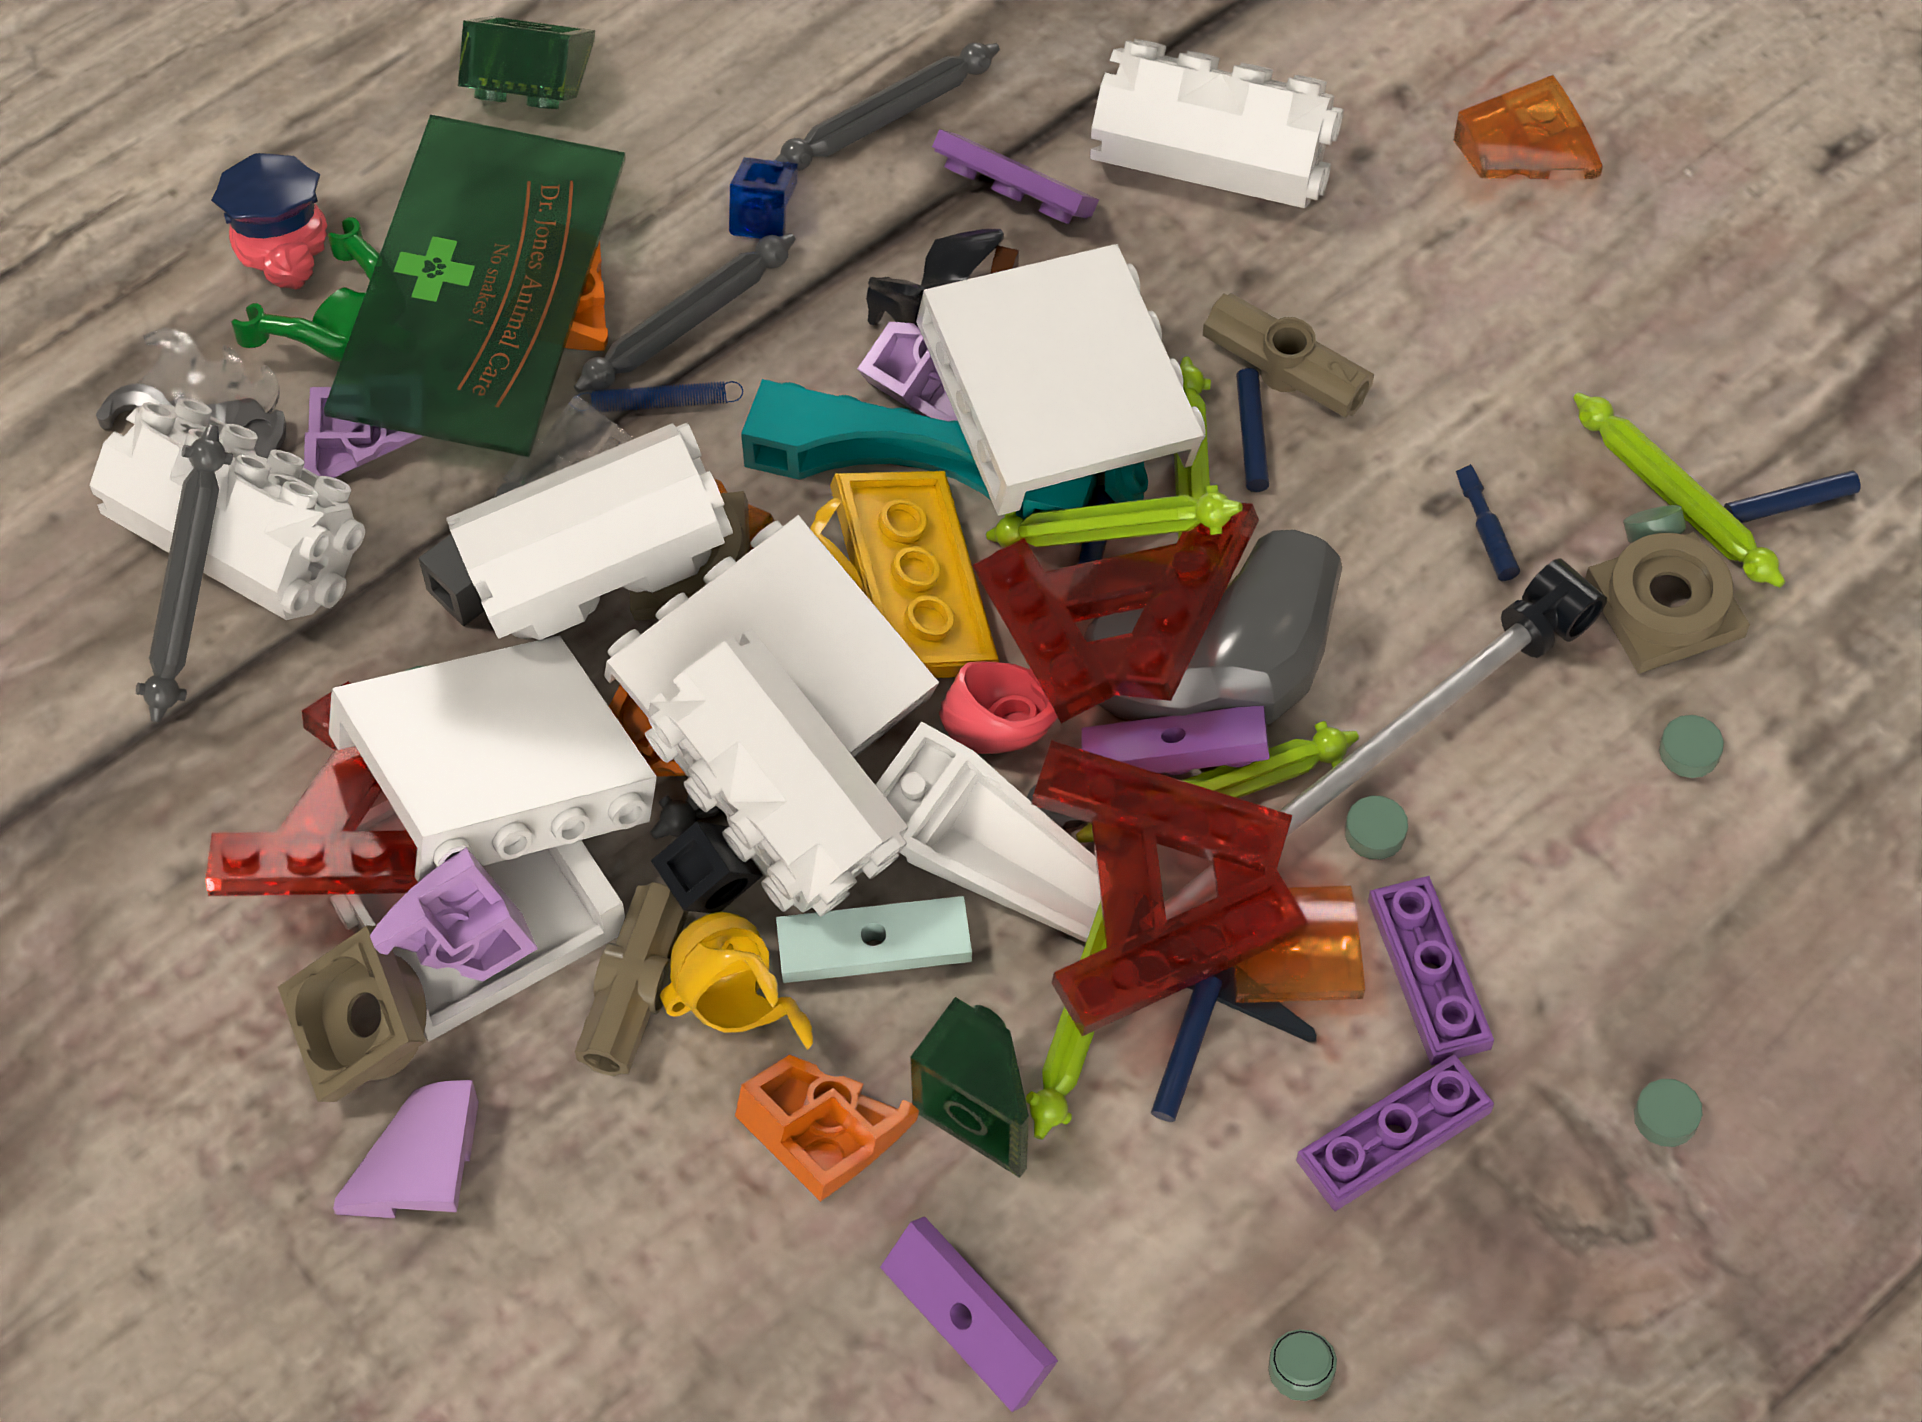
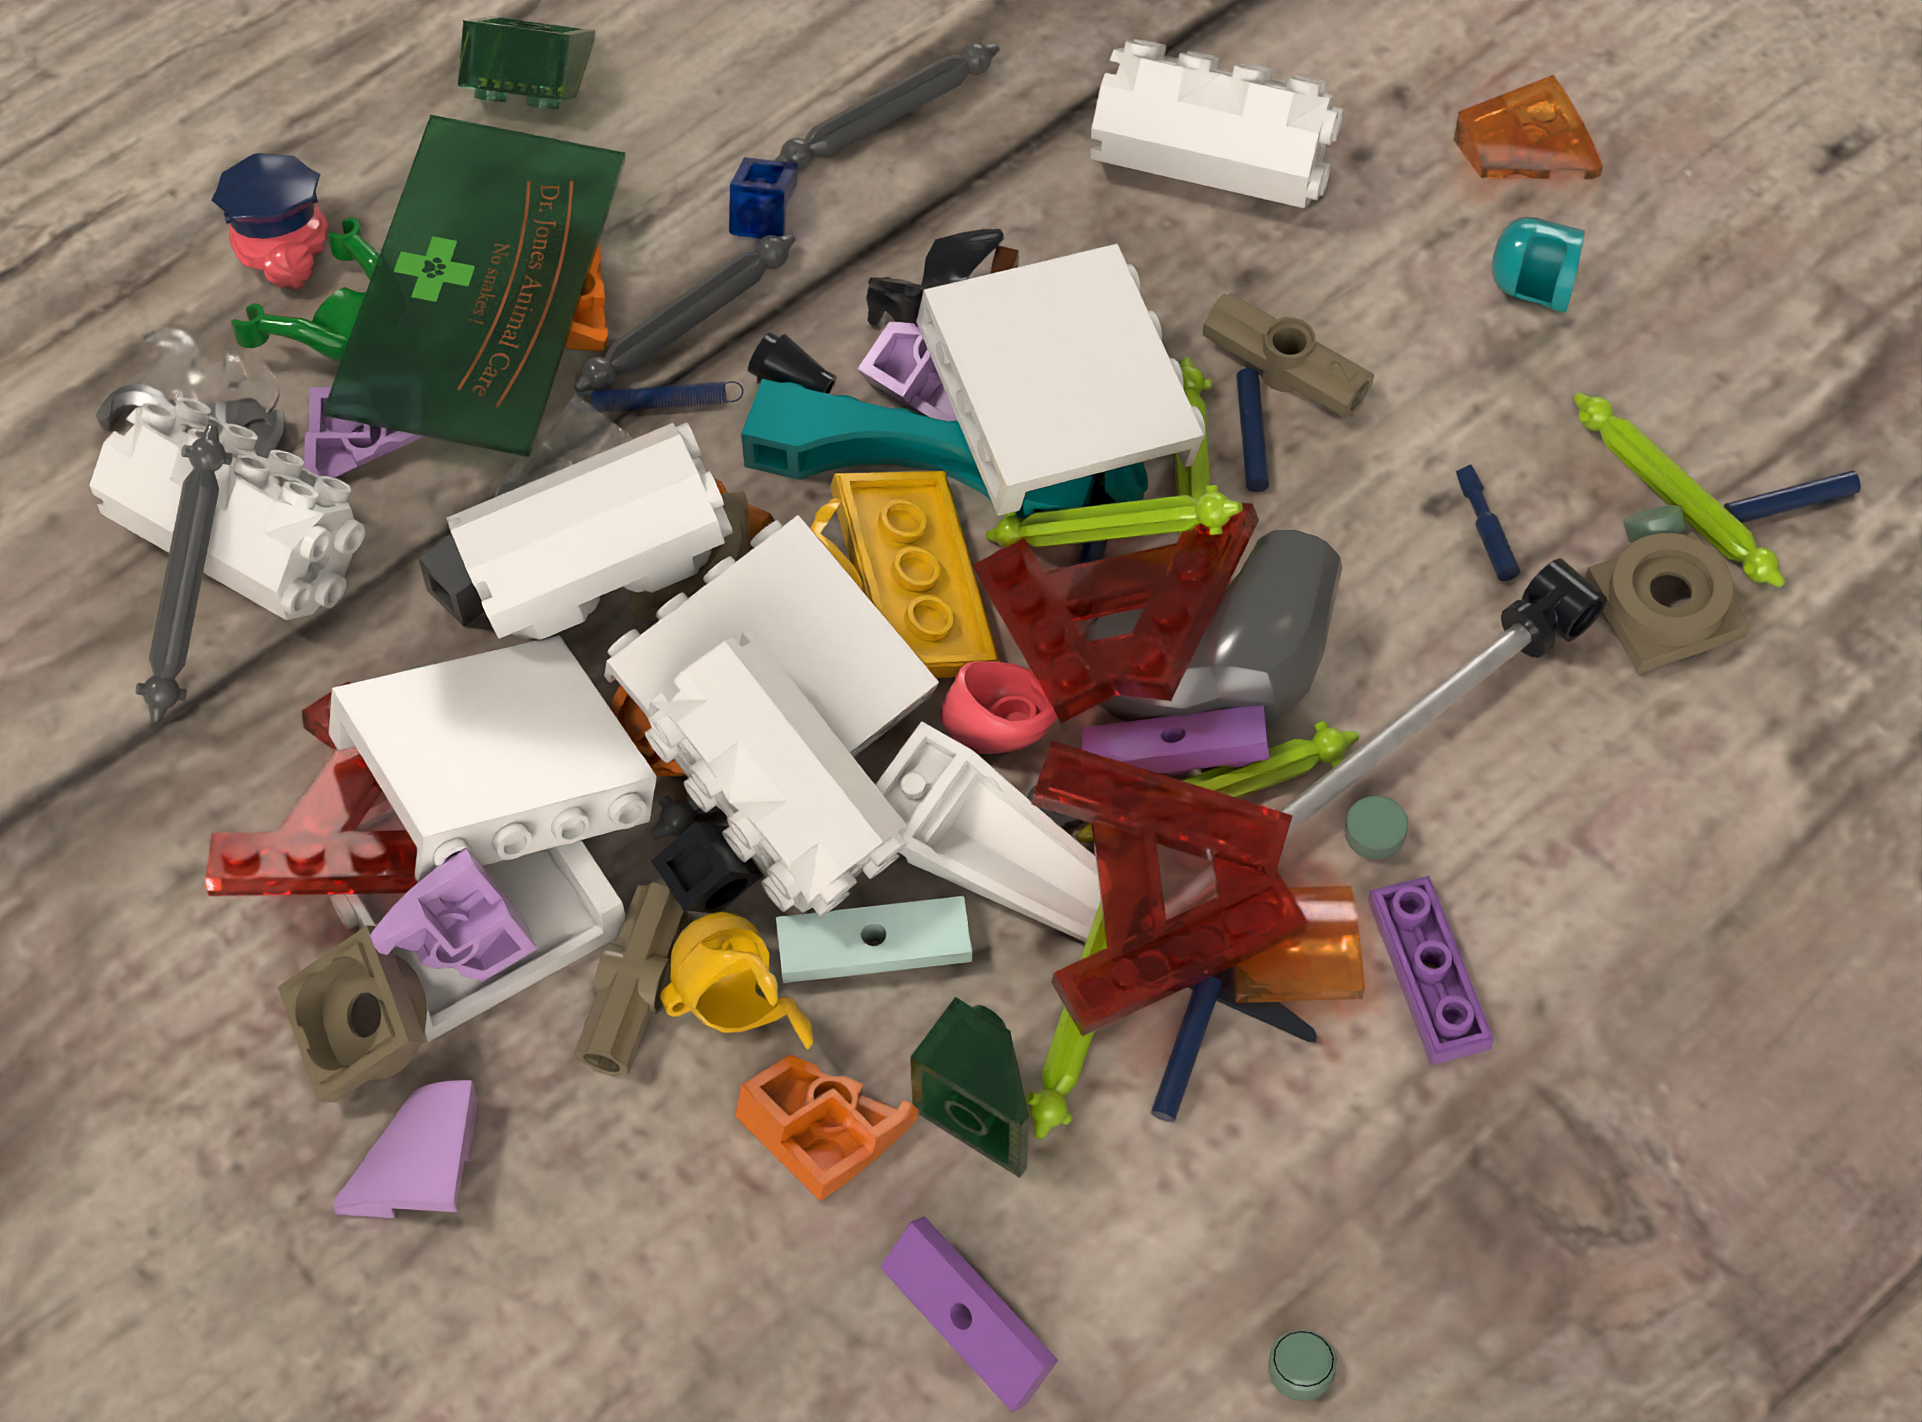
(784, 361): none -> black cone
(1013, 178): medium lavender tile -> none
(1367, 1152): medium lavender tile -> none
(1538, 261): none -> teal helmet
(1668, 1112): sand green piece -> none
(1691, 746): sand green piece -> none

